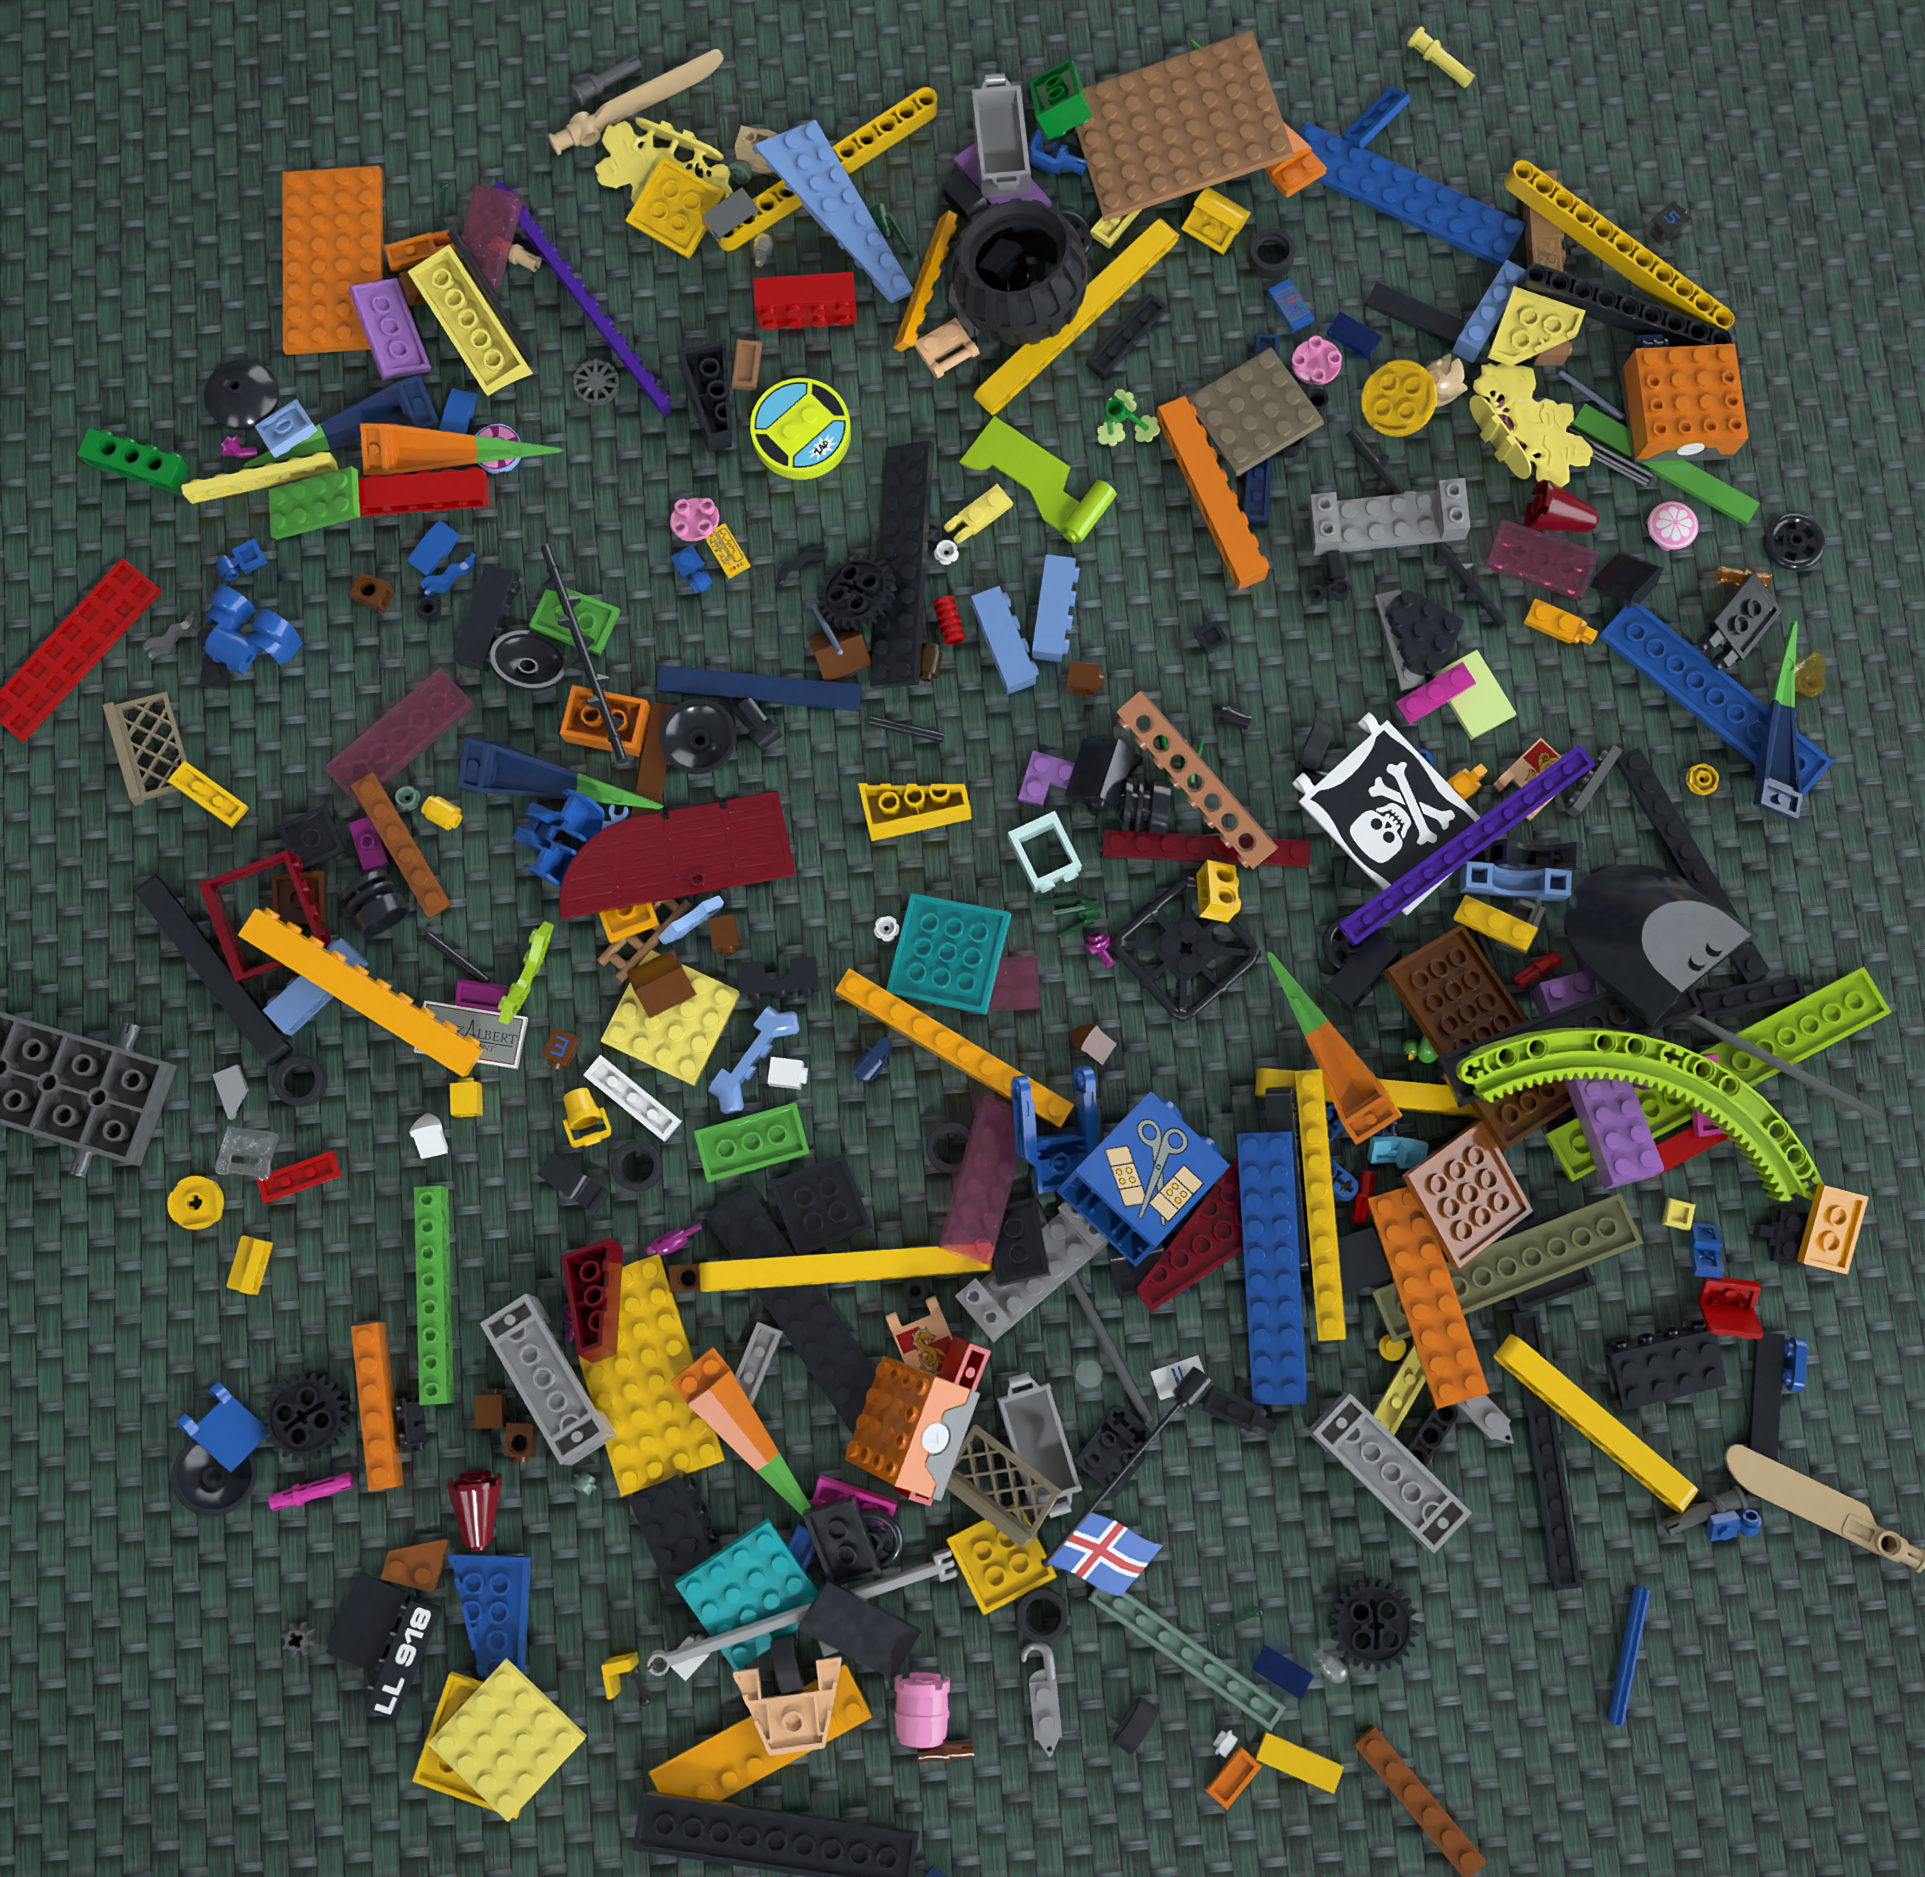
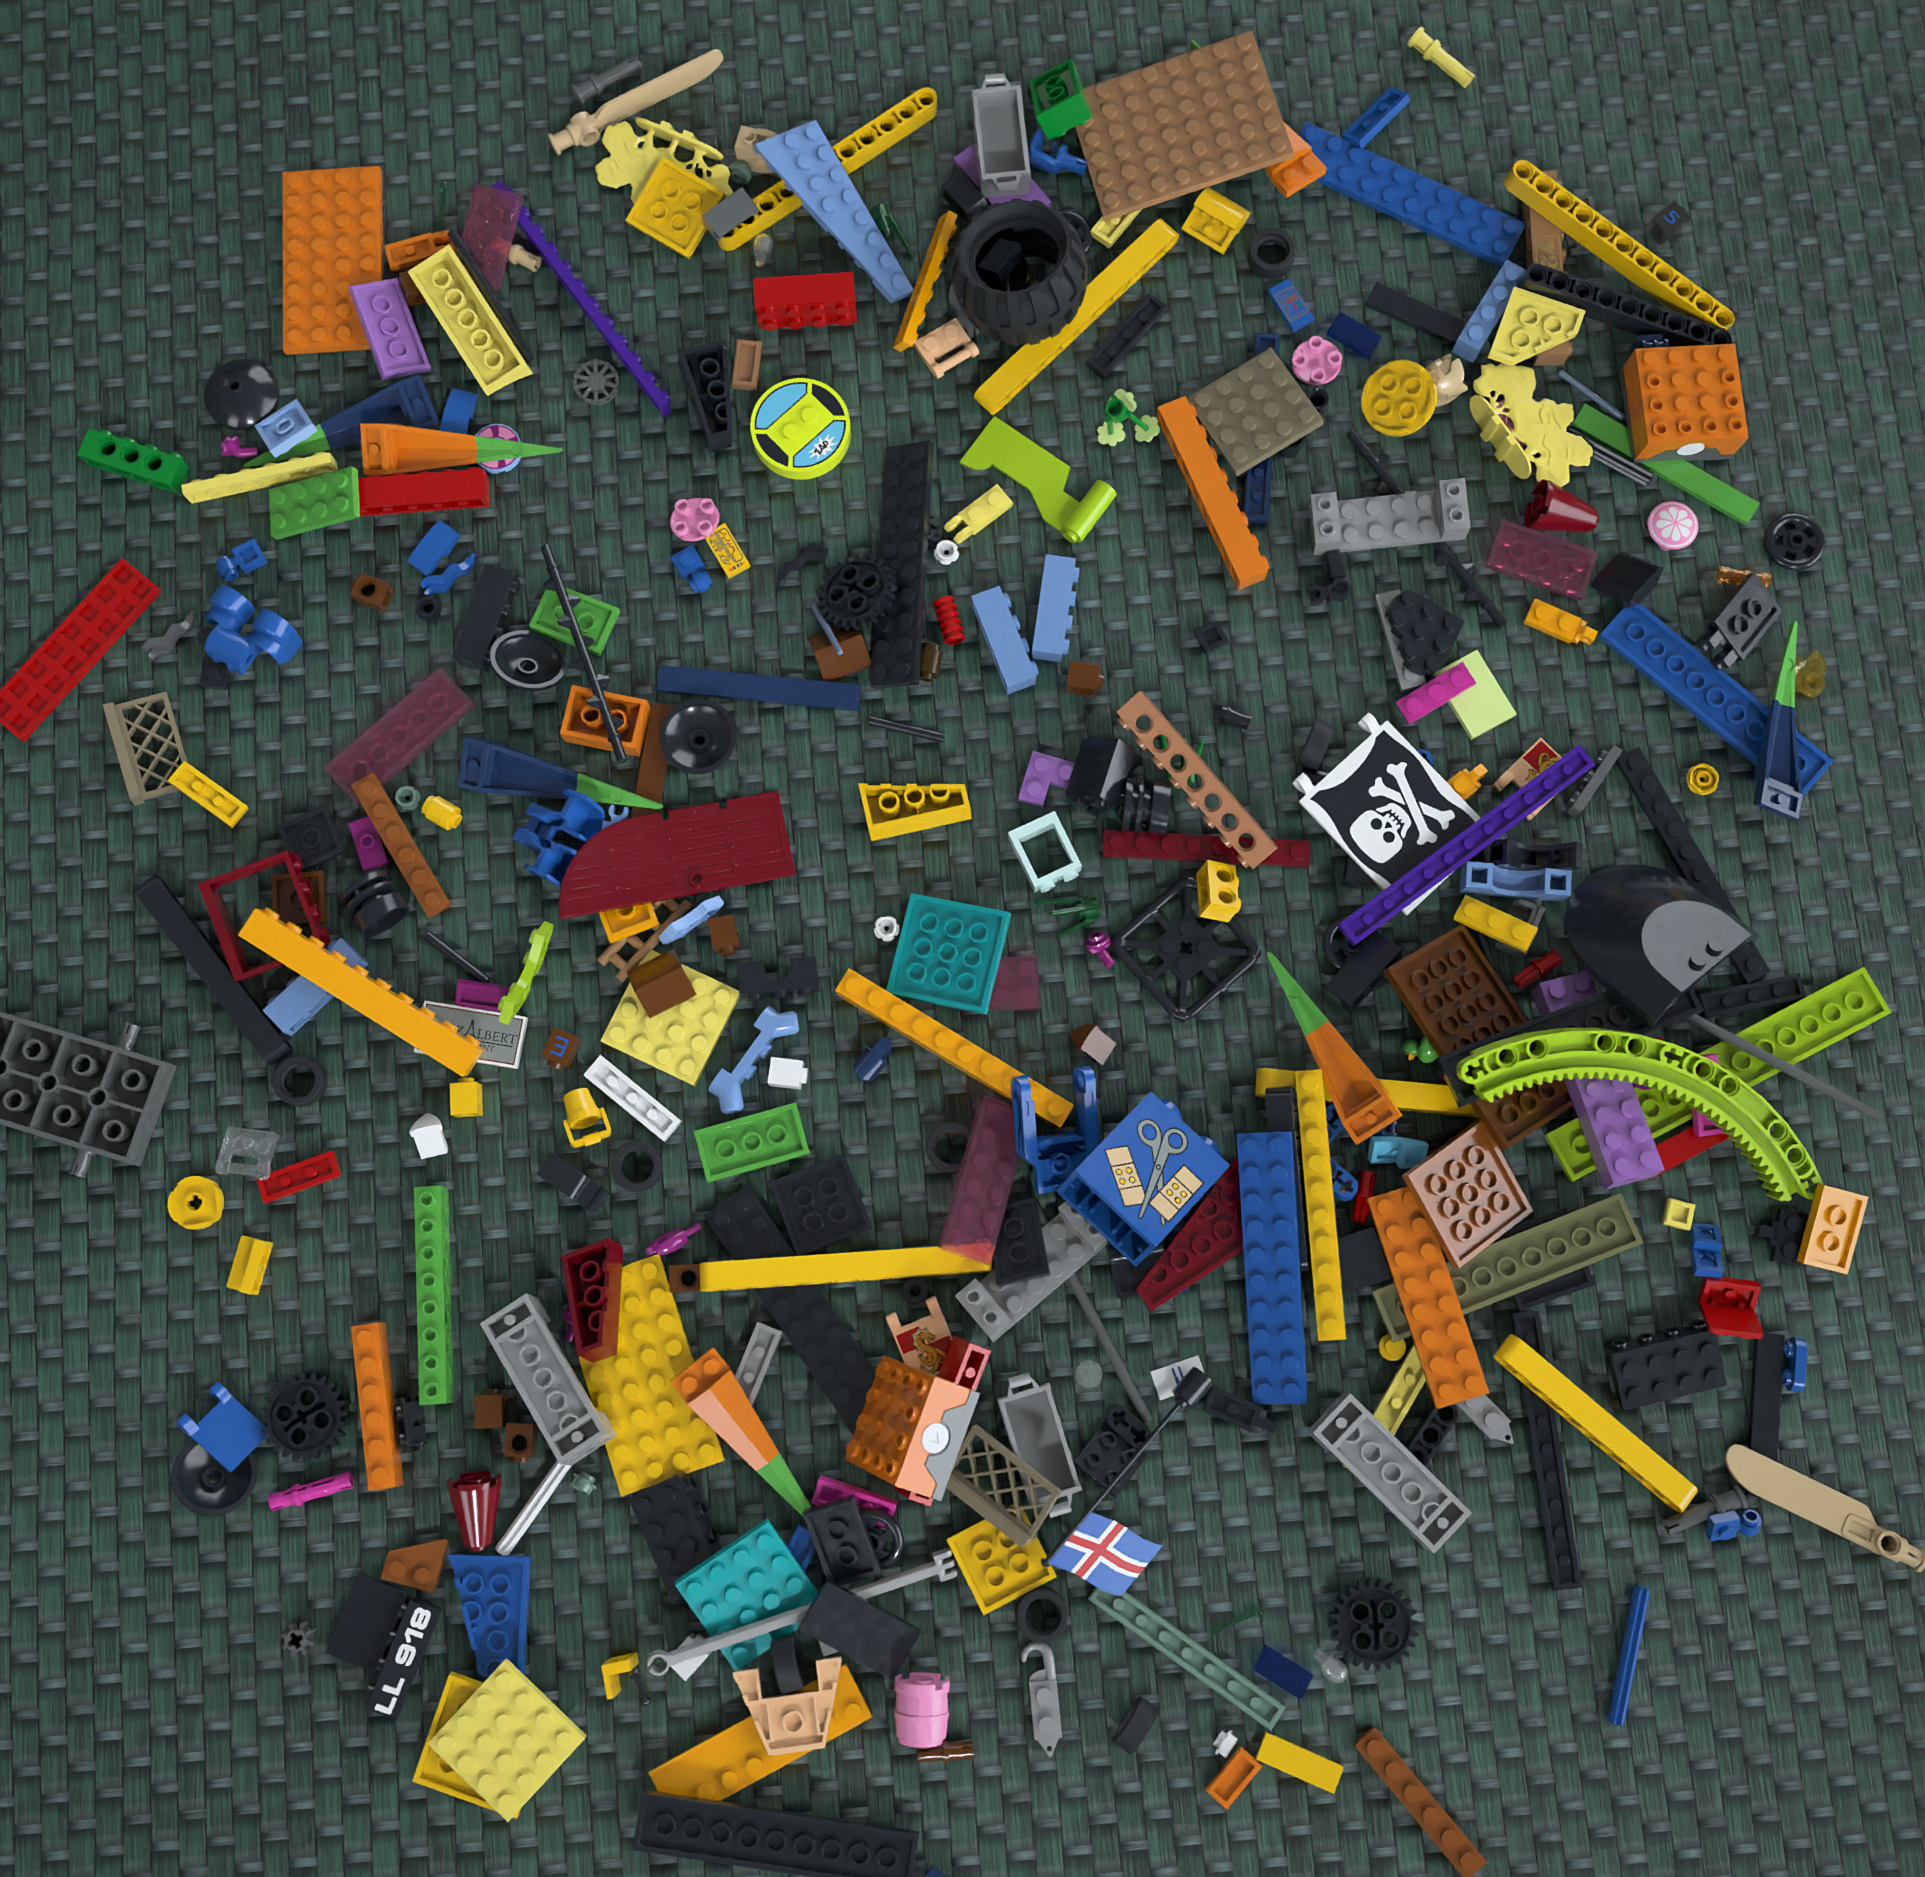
(231, 1089): light grey tile -> none
(531, 1508): none -> white axle
(760, 728): black piece -> none

